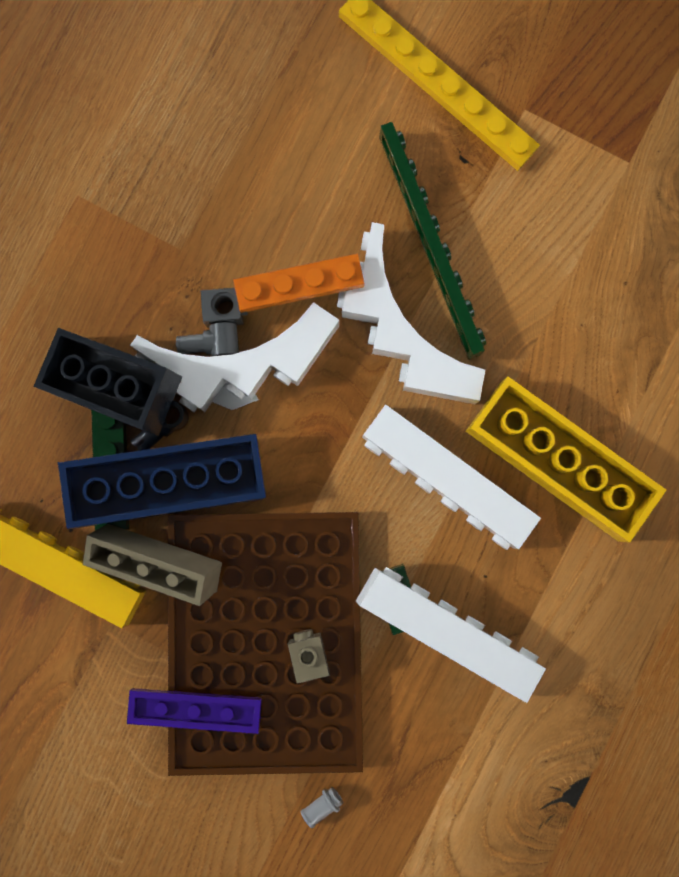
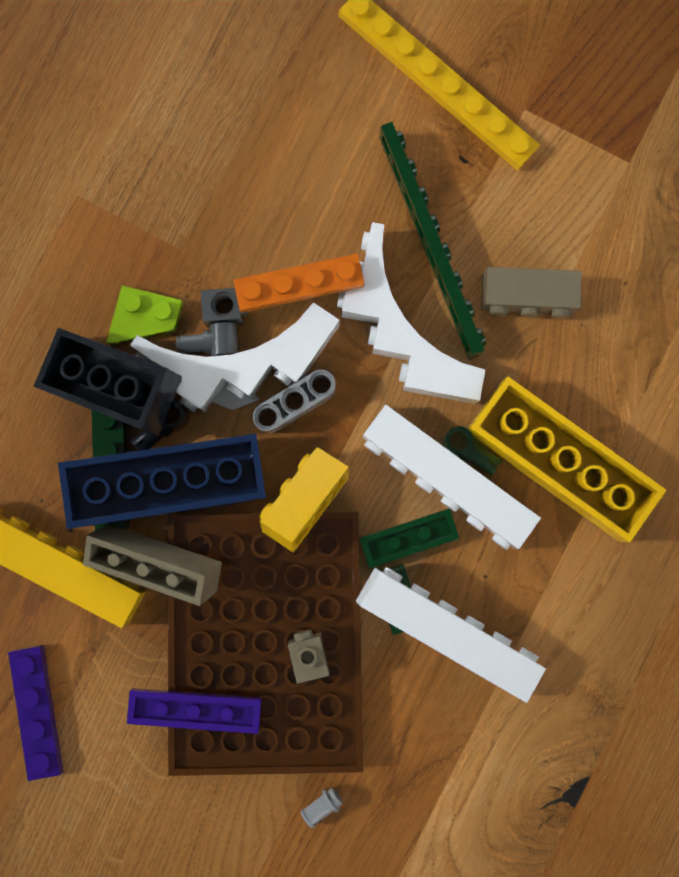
(35, 712): none -> dark purple plate
(143, 315): none -> lime wing
(302, 388): none -> light grey beam
(303, 498): none -> yellow brick
(409, 538): none -> dark green plate
(472, 450): none -> clear green pin
(531, 292): none -> dark tan brick

